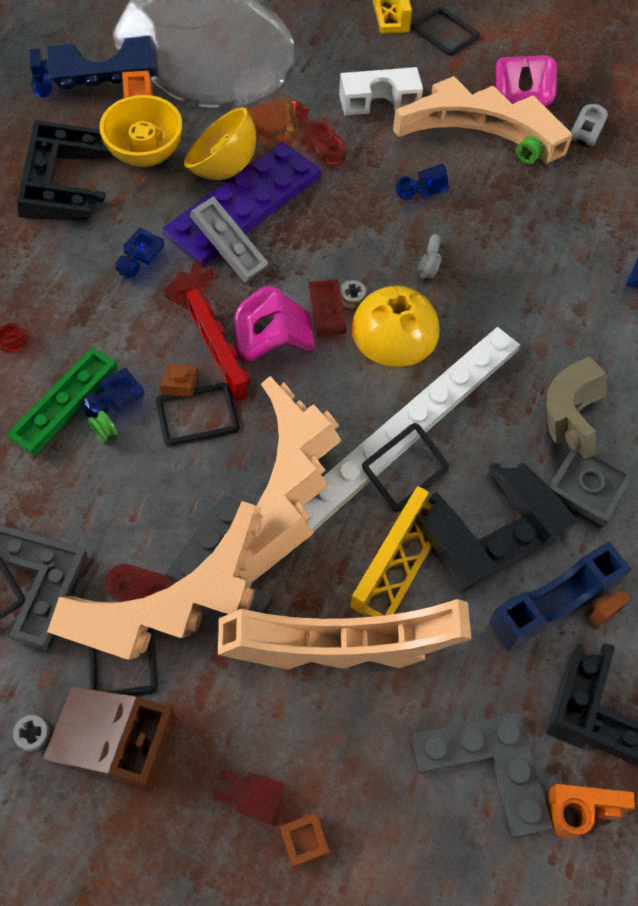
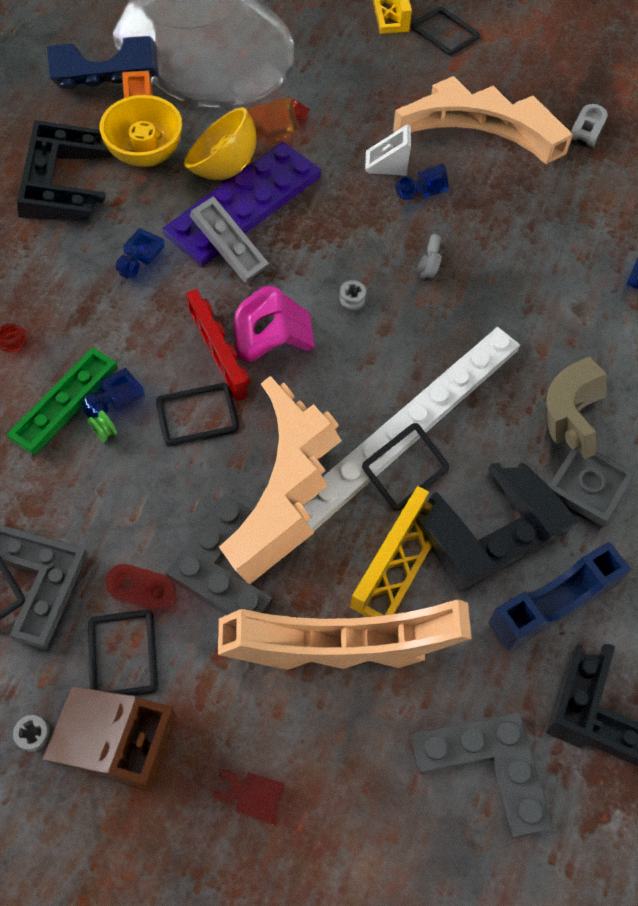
(40, 70): clear blue plate -> none
(179, 380): dark orange plate -> none
(186, 282): clear red plate -> none
(215, 583): light nougat arch -> none
(304, 840): dark orange plate -> none
(325, 142): clear red plate -> none
(327, 307): clear red plate -> none
(390, 154): none -> white slope
(396, 326): yellow piece -> none
(397, 85): white arch -> none
(529, 150): bright green bush -> none
(543, 75): dark pink piece -> none
(584, 802): orange plate -> none
(607, 607): dark orange plate -> none

